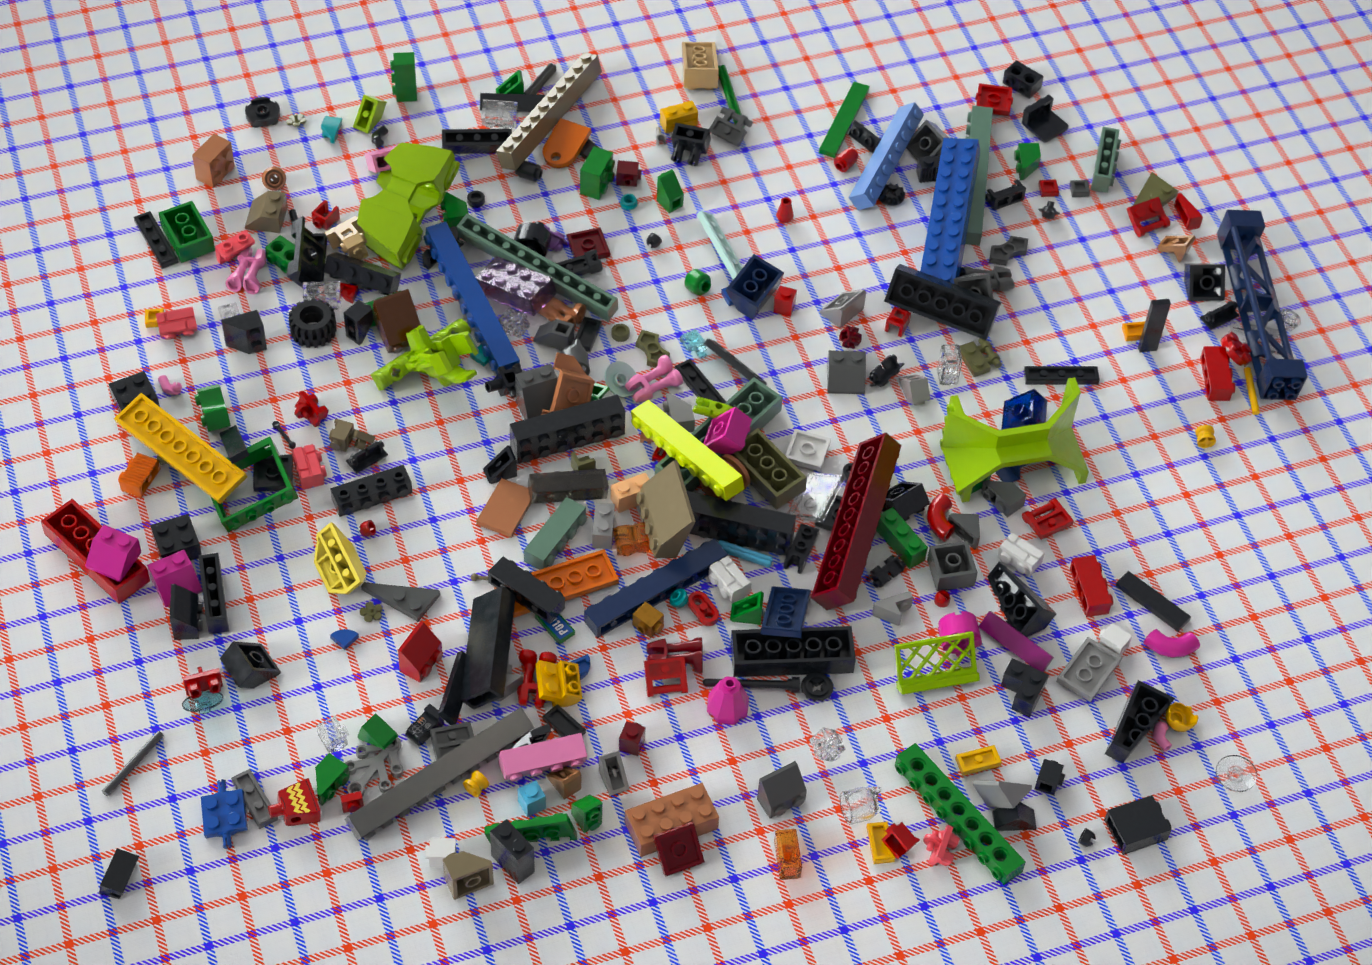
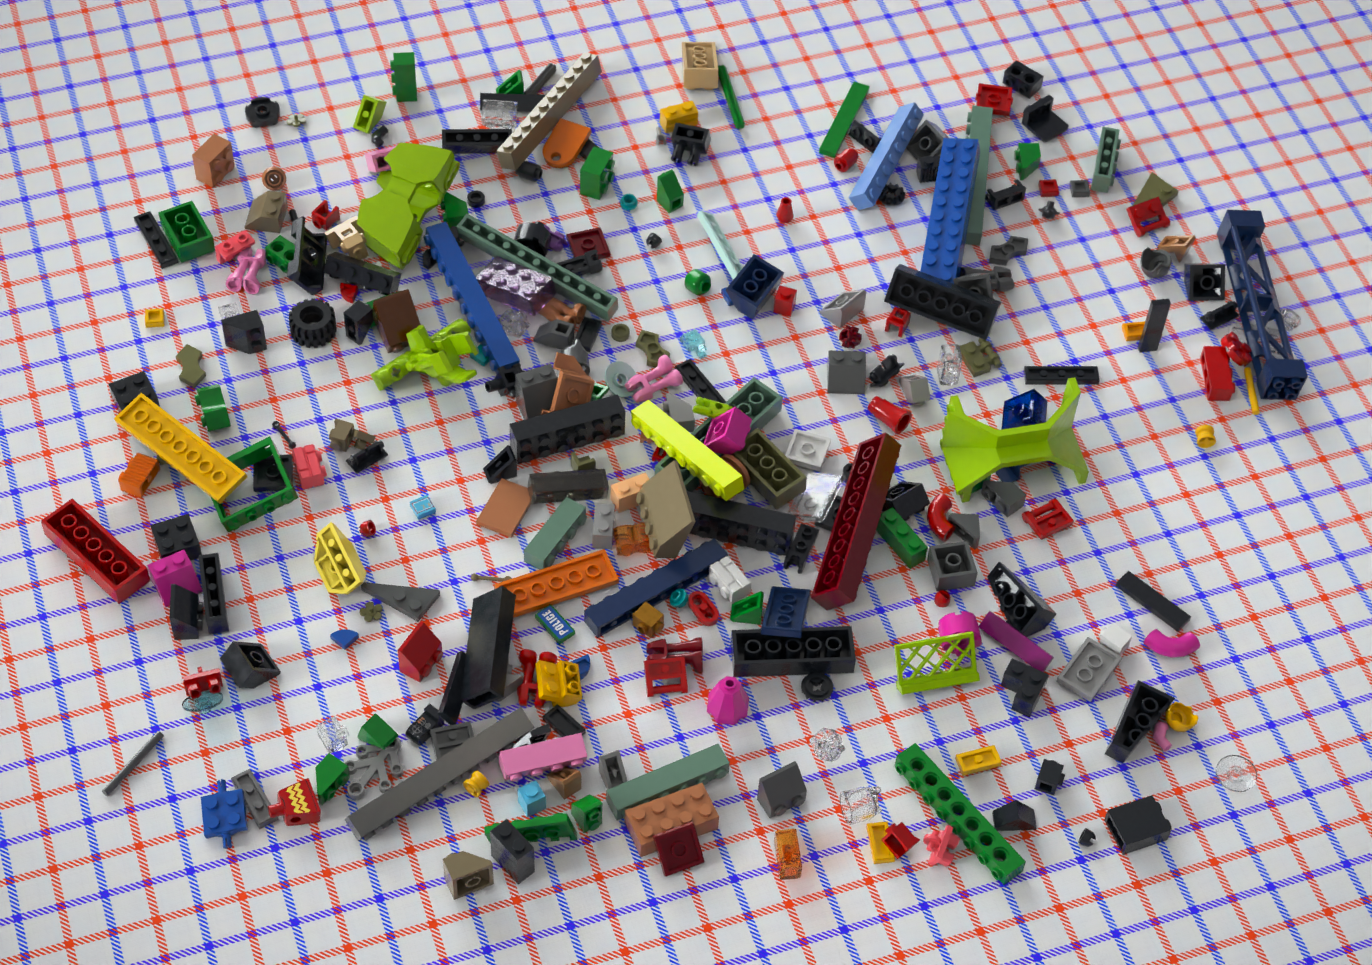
(112, 553): dark pink slope -> none
(118, 874): black hinge -> none
(172, 389): bright pink arm -> none
(176, 322): coral brick -> none
(189, 359): none -> olive tile
(234, 444): black tile -> none
(308, 408): red hips -> none
(326, 291): clear brick -> none
(330, 127): teal slope -> none
(351, 802): red plate -> none
(371, 490): black brick -> none
(422, 507): none -> medium azure tile
(439, 849): white brick -> none
(529, 591): black brick -> none
(628, 173): dark red brick -> none
(632, 738): dark red brick -> none
(676, 776): none -> sand green brick
(728, 131): dark grey plate -> none
(732, 360): black tile -> none
(747, 554): medium azure axle -> none
(791, 685): black piece -> none
(890, 414): none -> red plant
(890, 608): light grey slope -> none
(893, 566): black hinge -> none
(1000, 793): light grey slope -> none
(1020, 554): white brick -> none
(1091, 585): red brick -> none
(1155, 262): none -> dark grey cap
(1188, 213): red slope -> none

